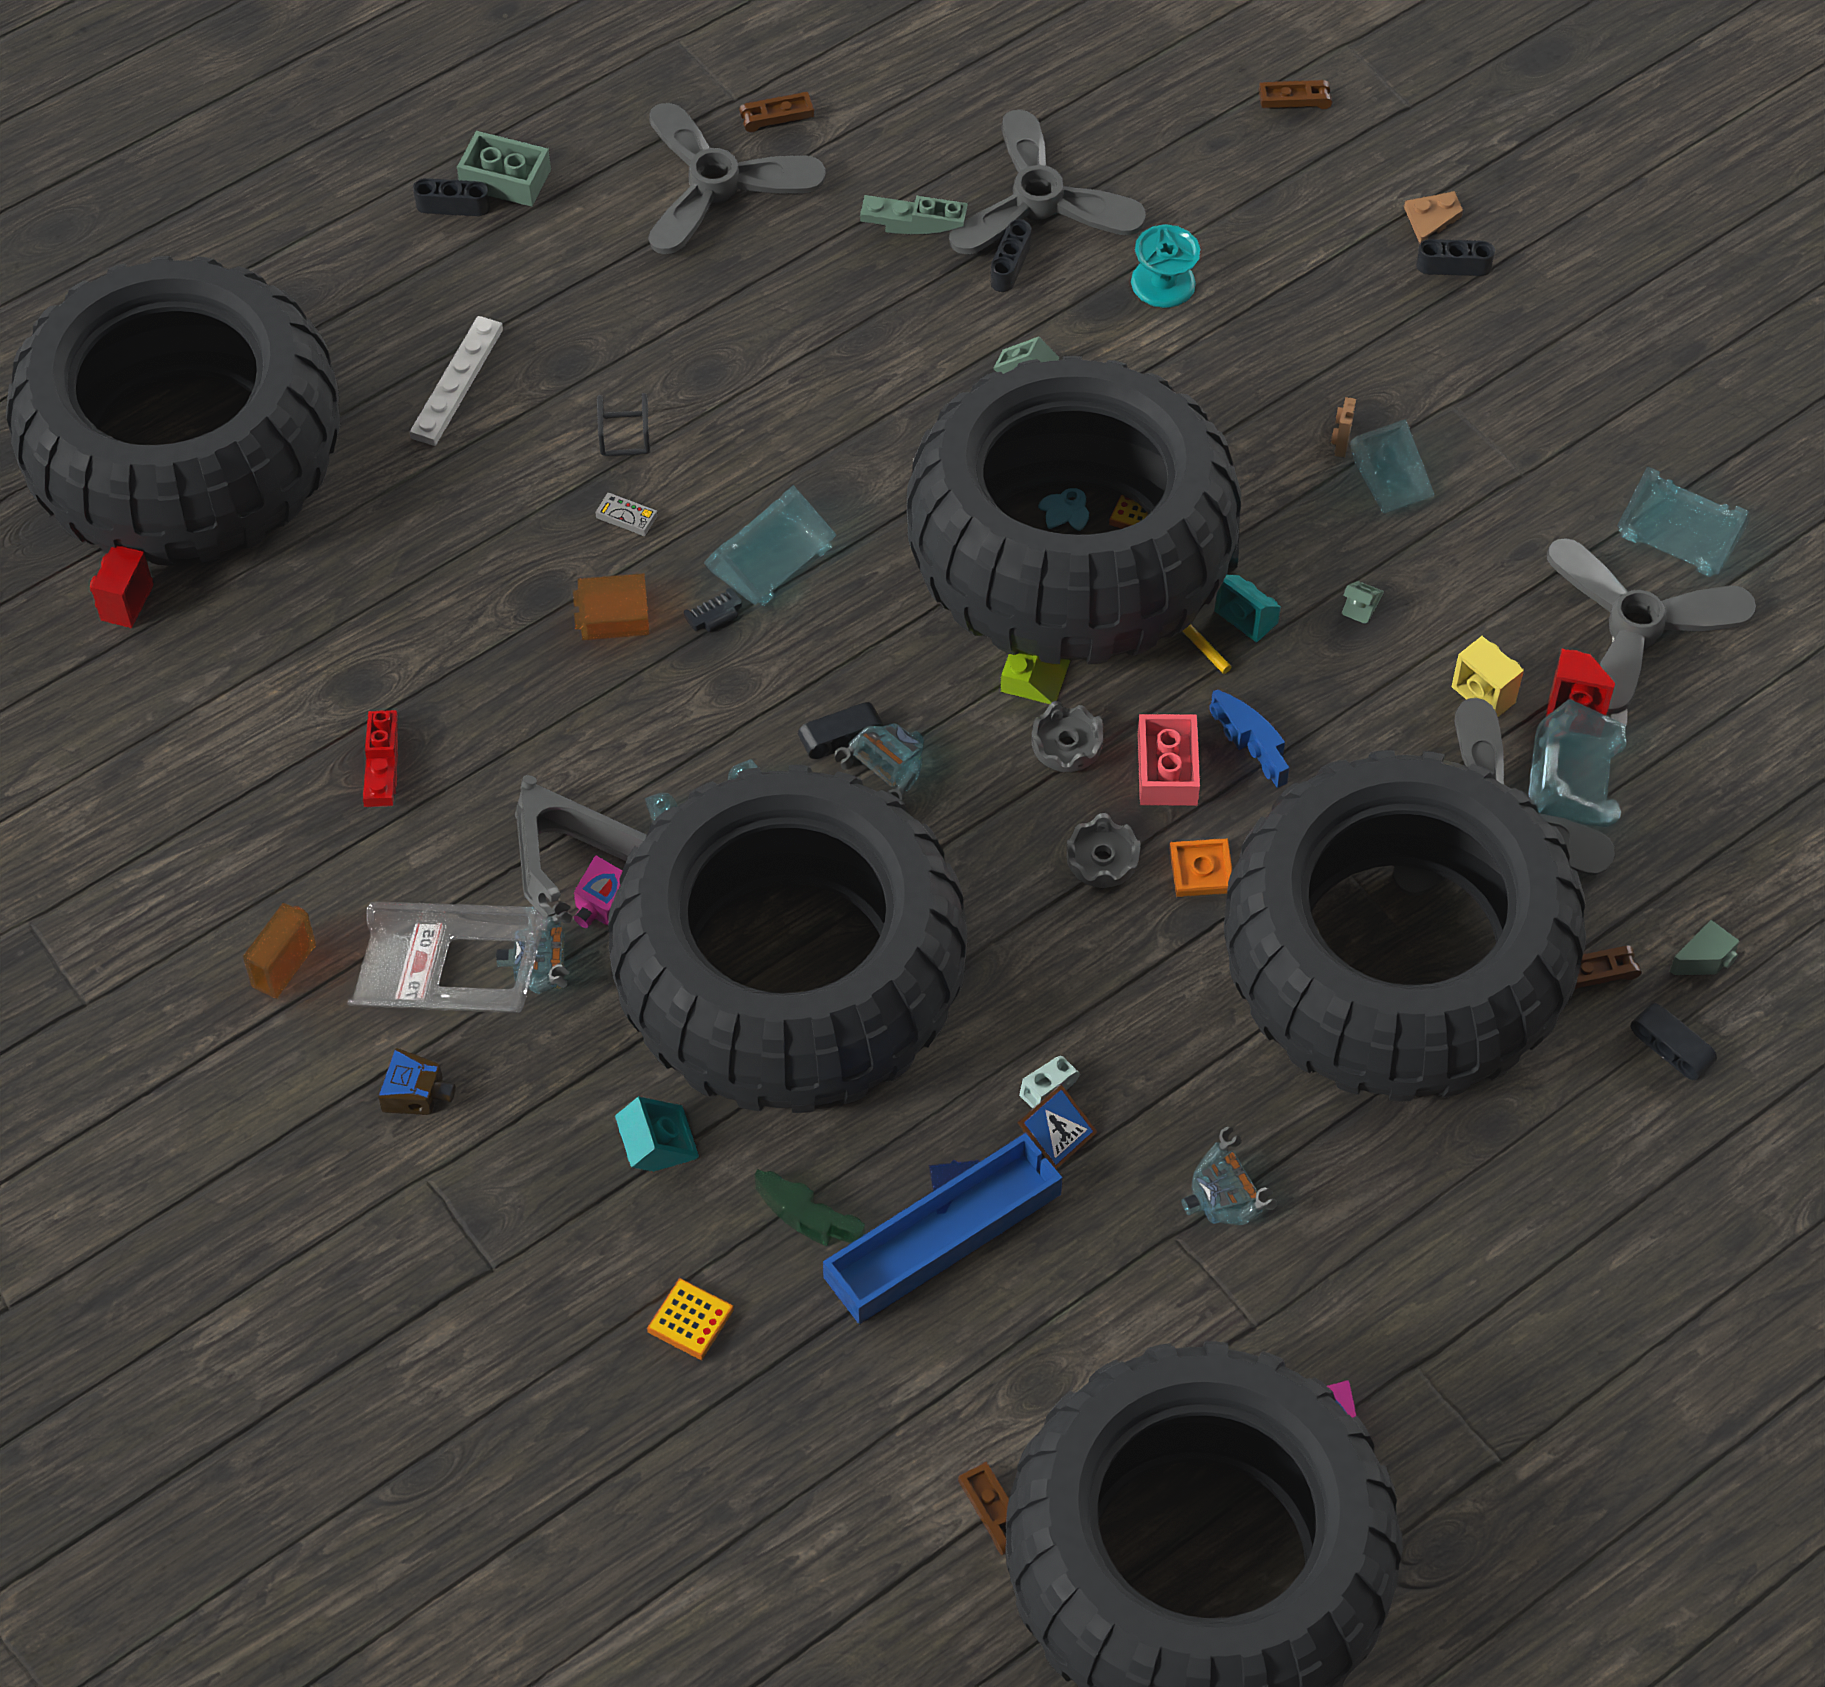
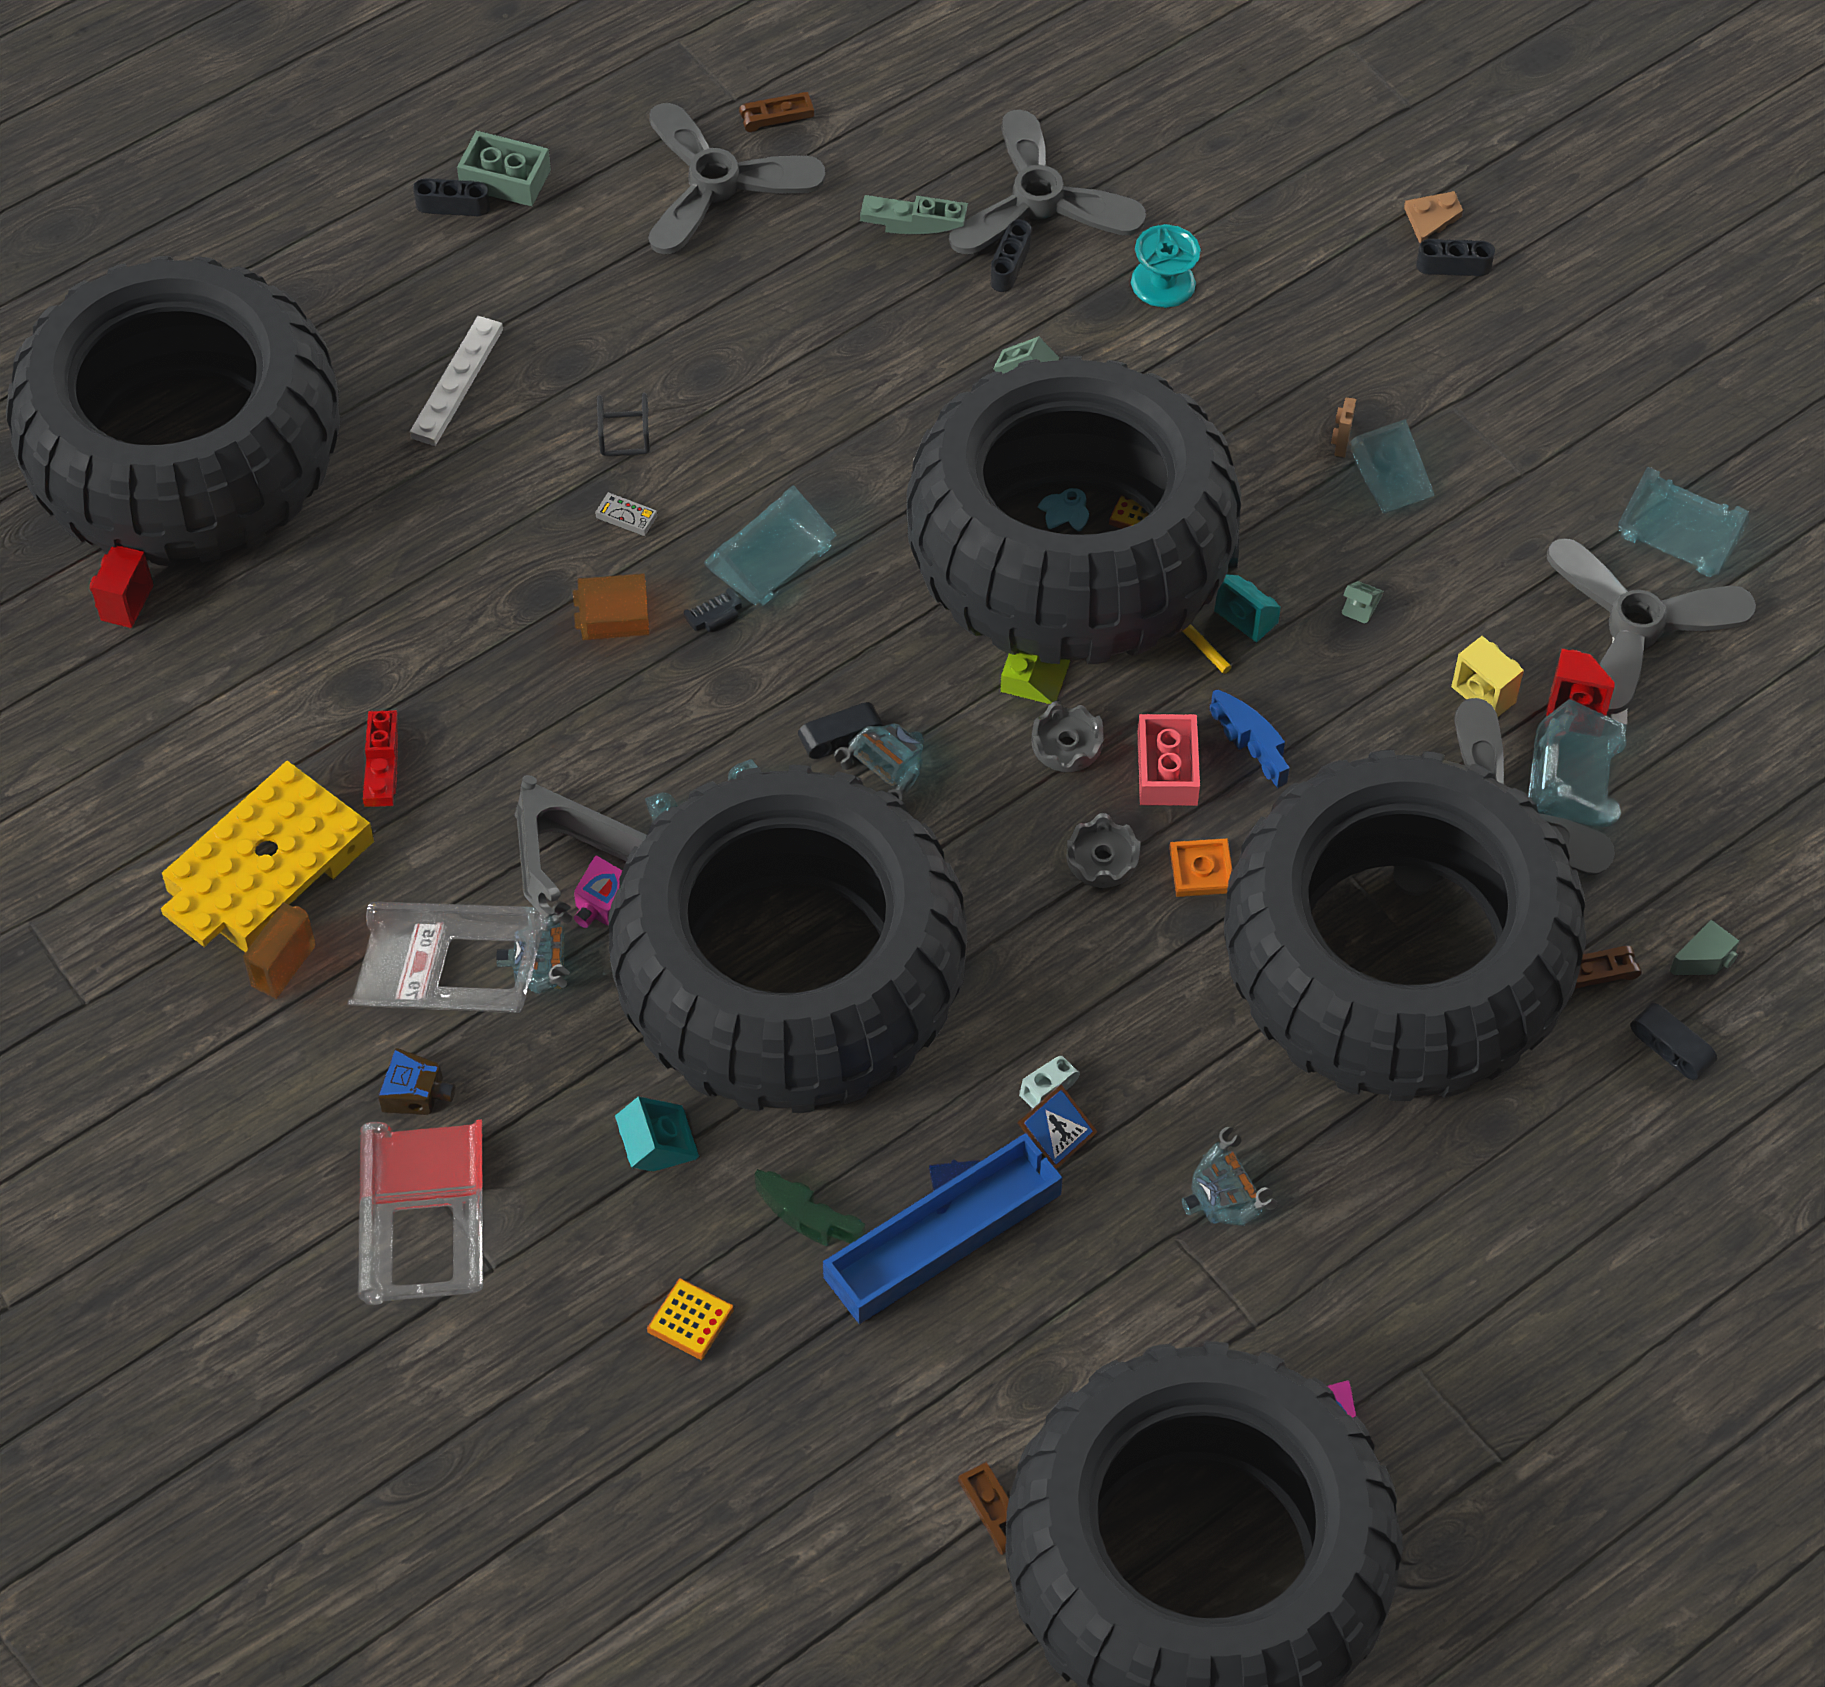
(234, 891): none -> yellow piece
(415, 1173): none -> clear piece
(1295, 94): reddish brown plate -> none

